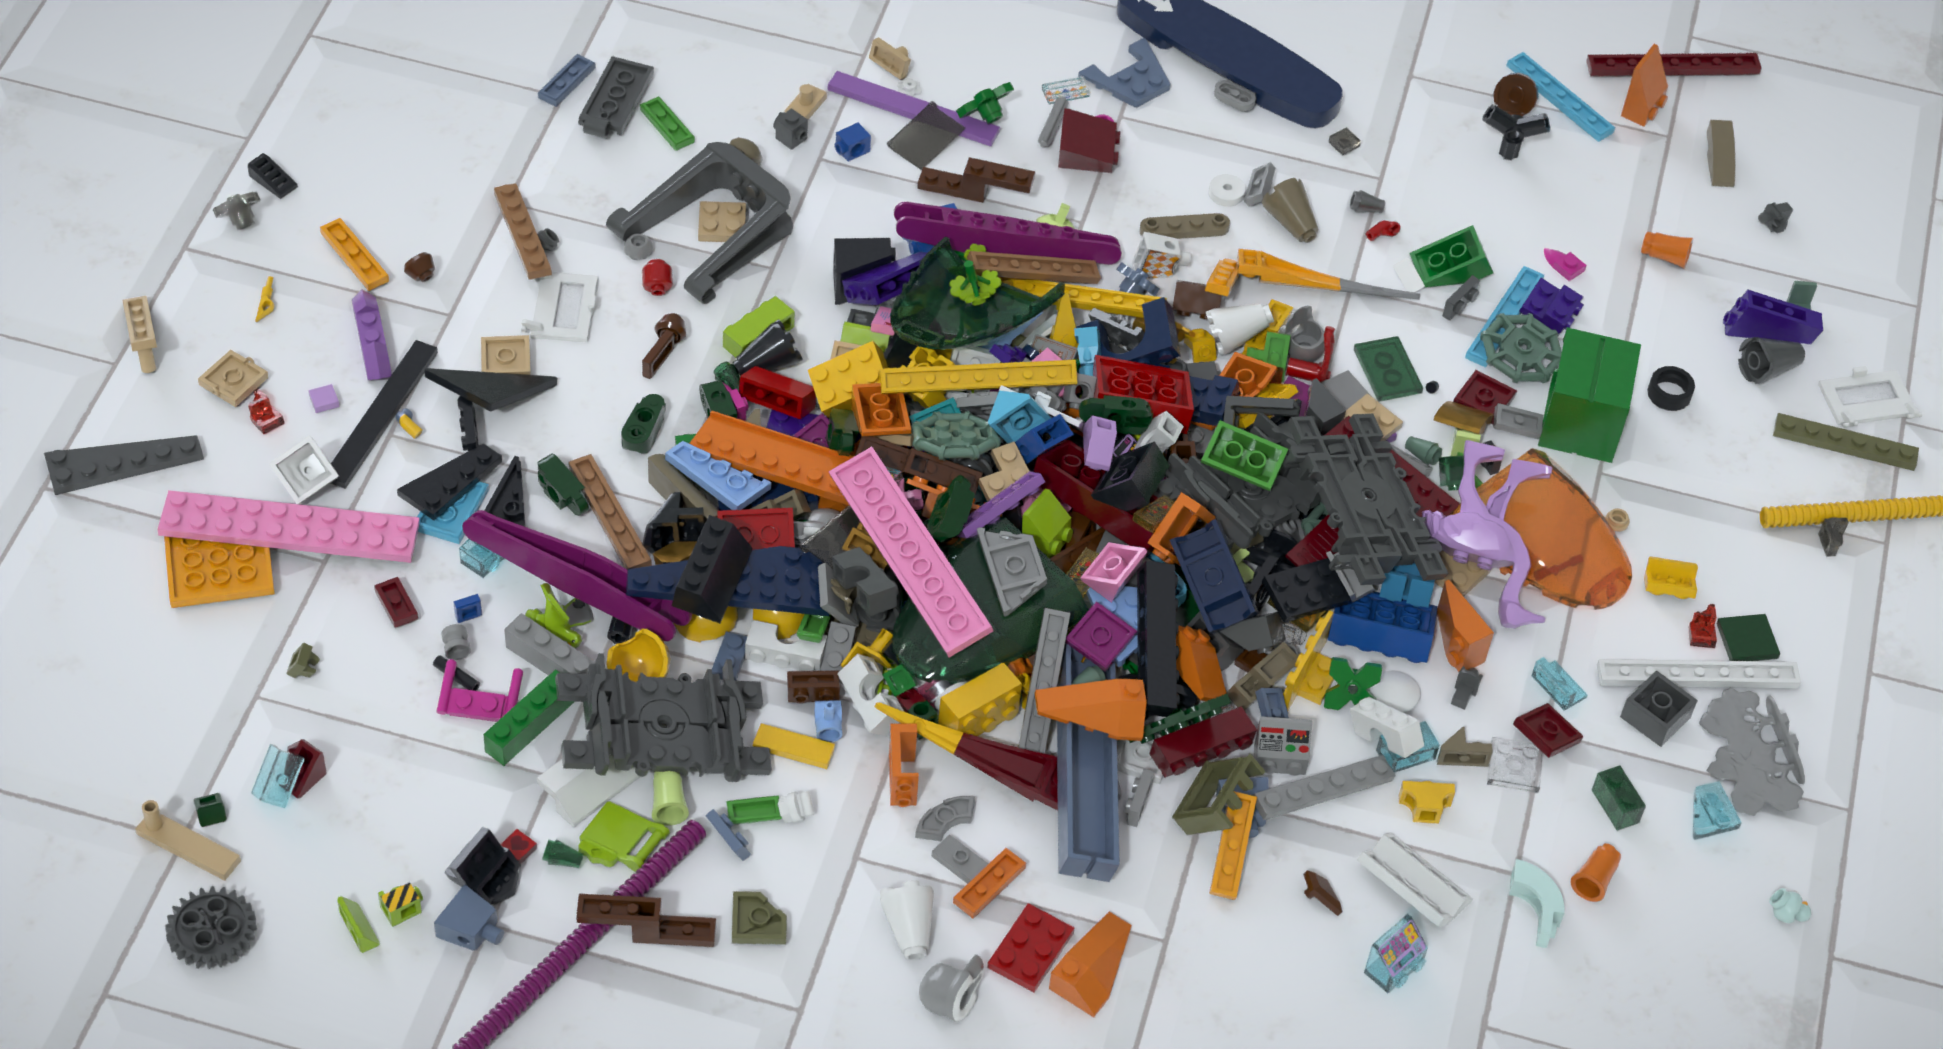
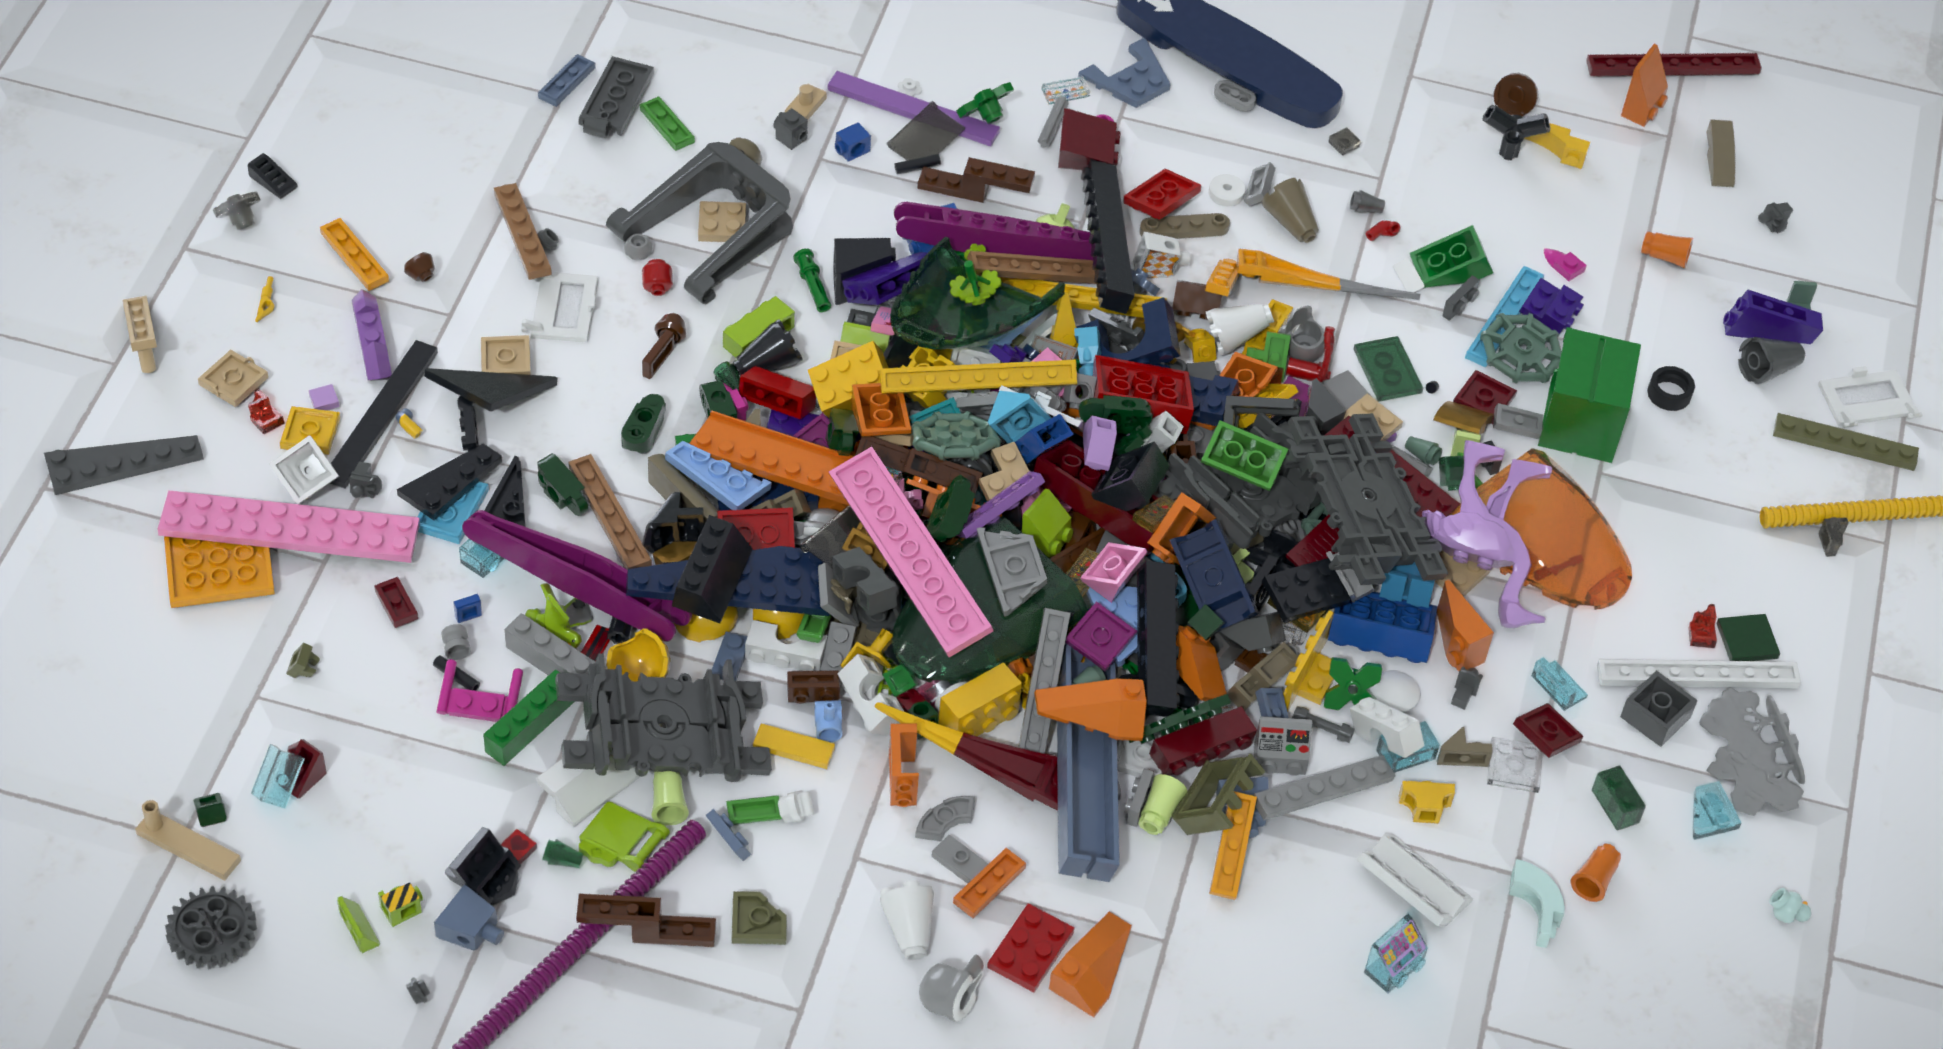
(304, 422): none -> yellow tile
(363, 482): none -> dark grey piece
(418, 990): none -> dark grey plate
(596, 643): none -> sticker
(810, 272): none -> green pin
(891, 59): tan tile -> none
(918, 163): none -> black piece
(1107, 236): none -> black brick
(1133, 440): none -> dark green plate
(1161, 803): none -> yellowish green plant
(1162, 194): none -> red plate
(1206, 622): none -> dark green tile
(1321, 890): reddish brown piece -> none
(1344, 732): none -> dark grey bar
(1562, 97): medium azure tile -> none
(1568, 148): none -> yellow slope
(1618, 519): tan plate -> none
(1671, 577): yellow bracket -> none

